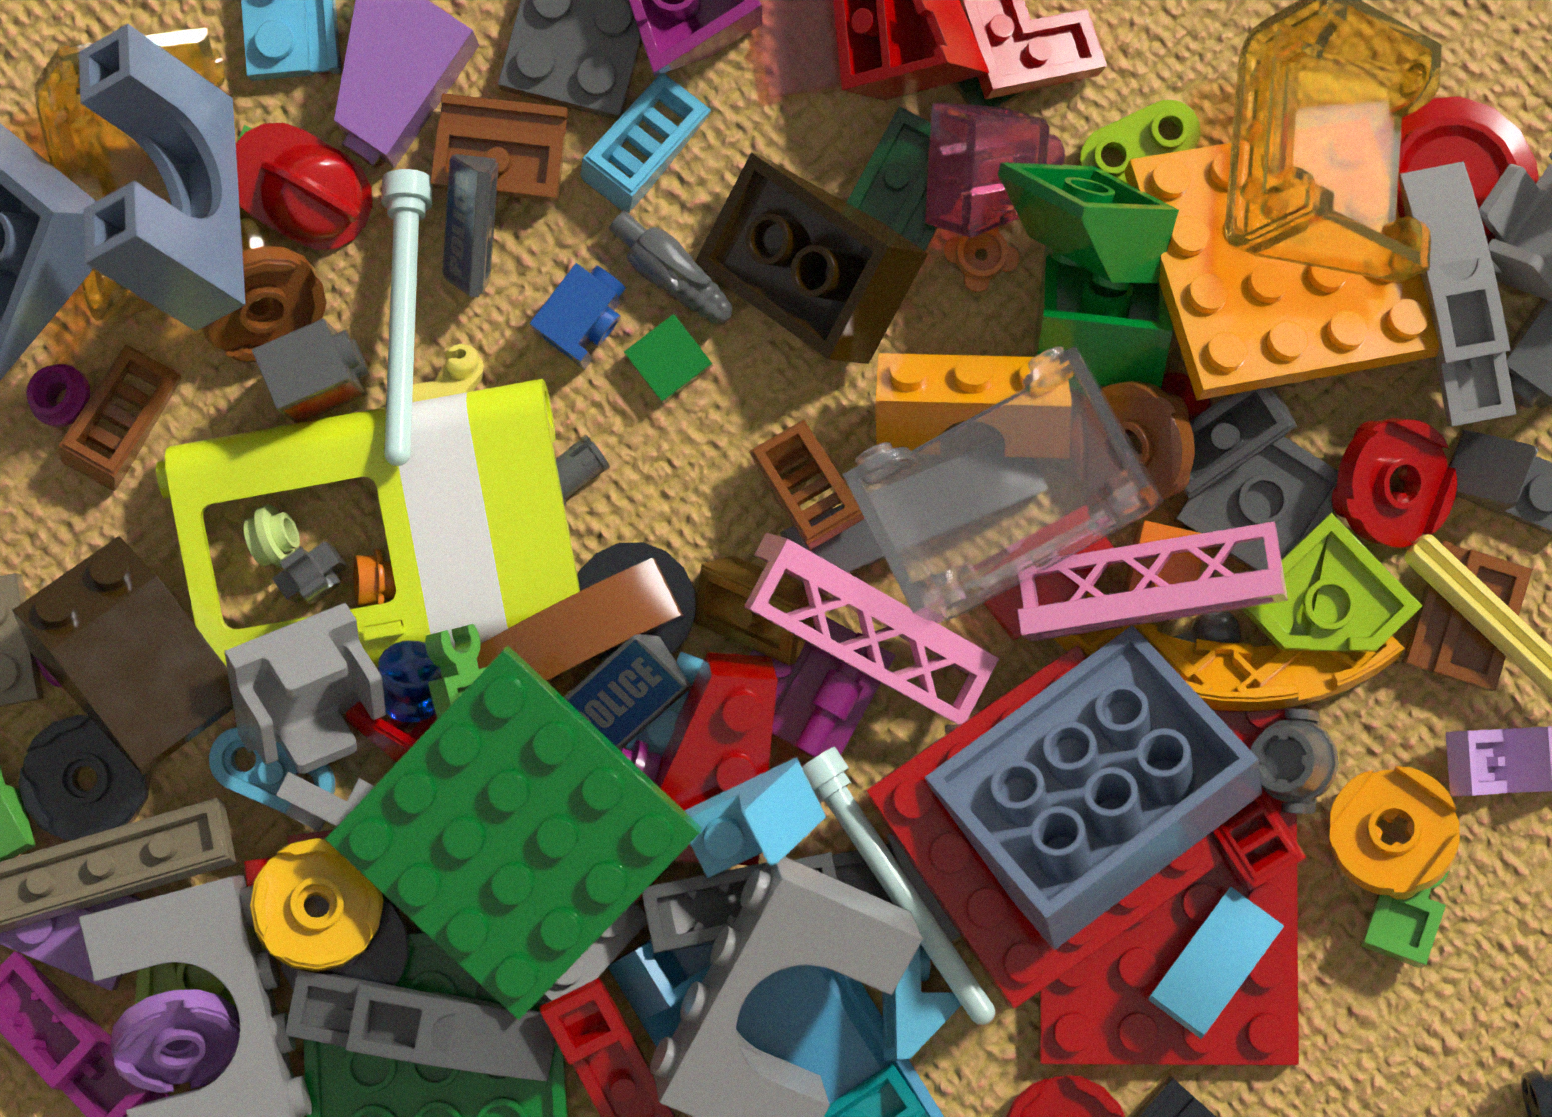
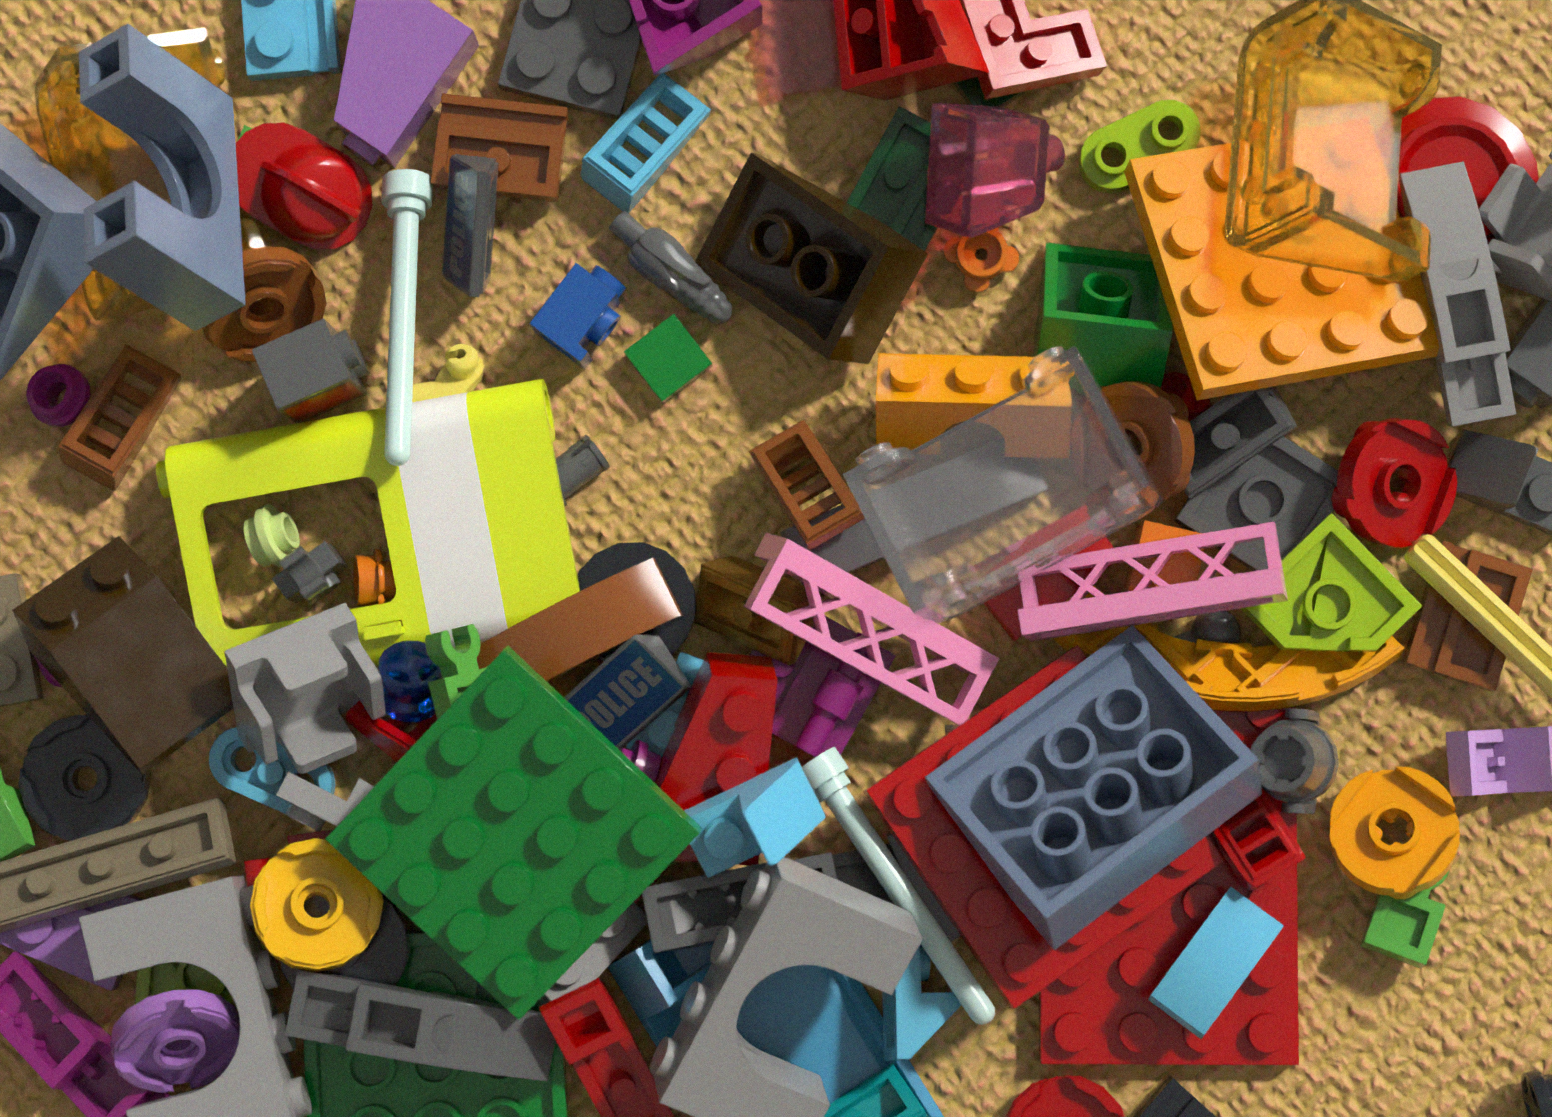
(1092, 220): green slope -> none

